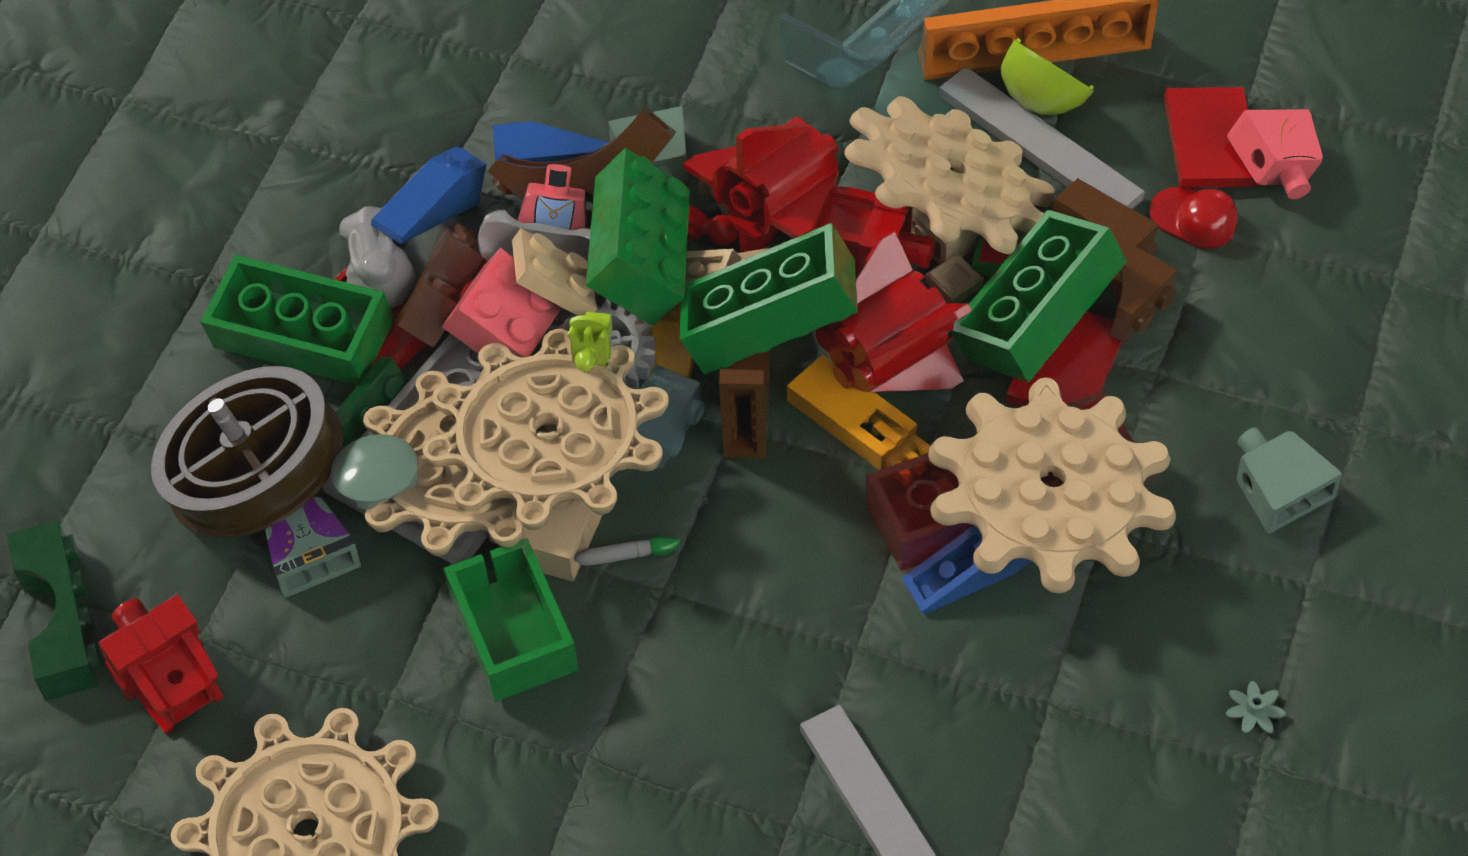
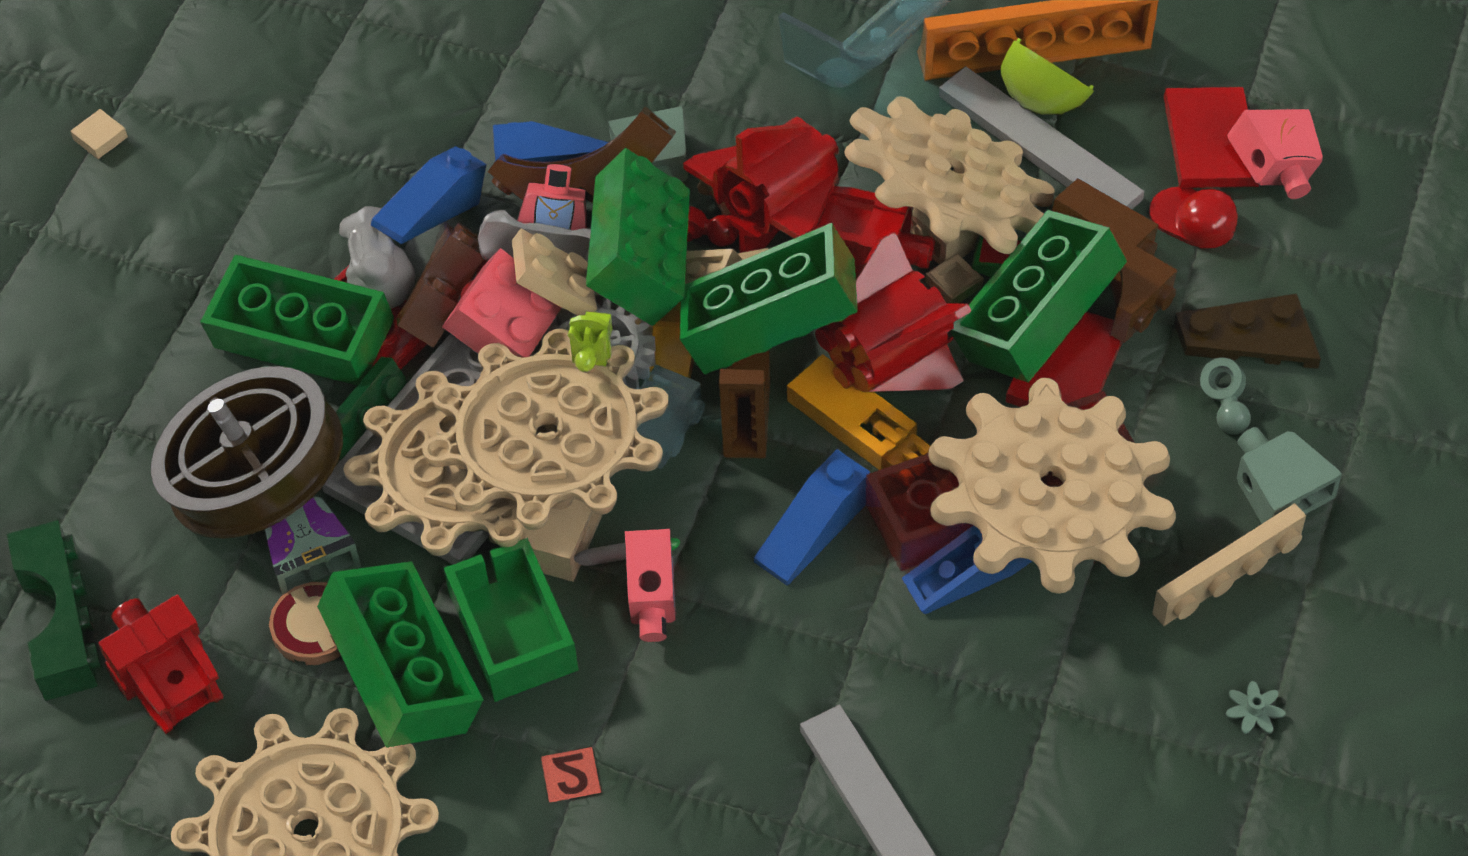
(99, 134): none -> tan tile
(299, 627): none -> tile
(374, 469): sand green dish -> none
(399, 654): none -> green brick
(570, 774): none -> clear red sticker
(650, 582): none -> coral torso
(814, 517): none -> blue slope
(1220, 570): none -> tan plate
(1233, 415): none -> sand green plate
(1255, 328): none -> dark brown wing

